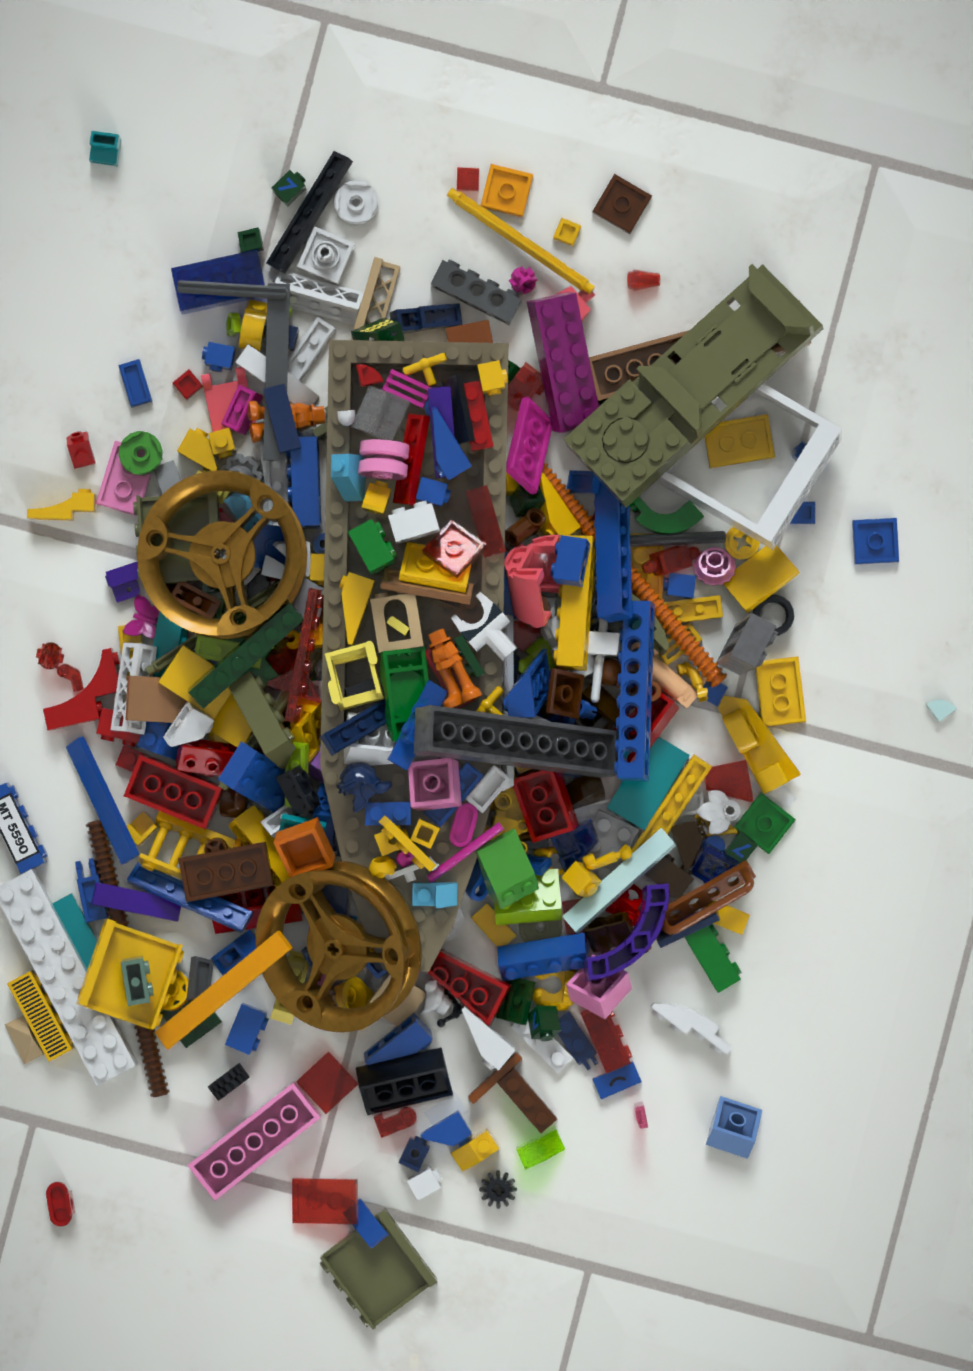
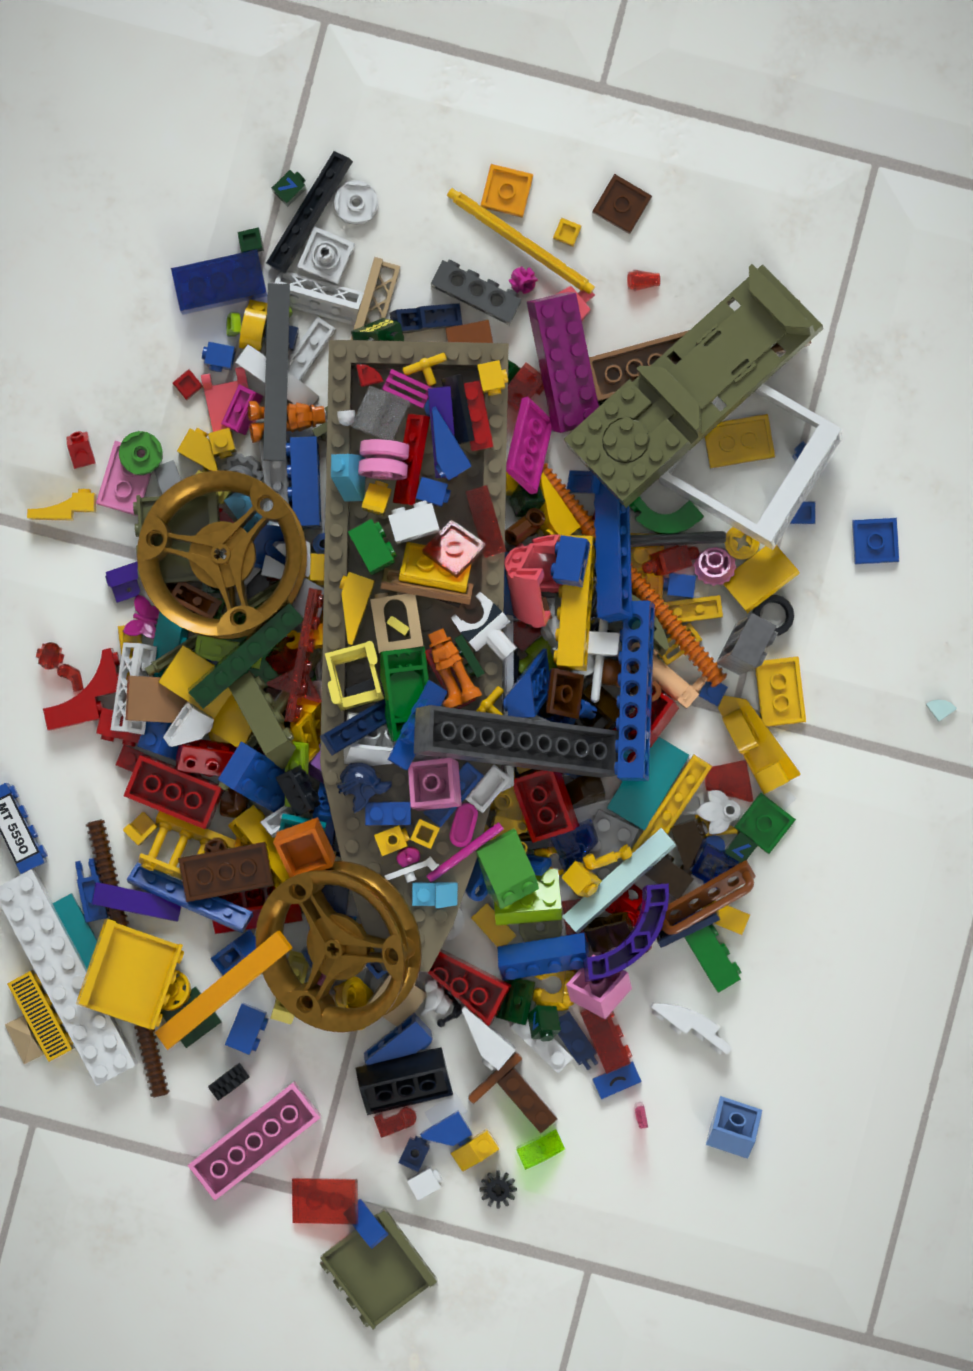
(60, 1203): red bracket -> none
(102, 800): blue tile -> none
(104, 148): teal piece -> none
(135, 383): blue tile -> none
(135, 980): sand green brick -> none
(199, 976): dark grey tile -> none
(230, 289): dark grey axle -> none
(282, 418): dark blue tile -> none
(327, 1082): clear red tile -> none
(382, 866): yellow plate -> none
(406, 844): yellow plate -> none
(467, 179): clear red tile -> none
(692, 673): yellow arm -> none

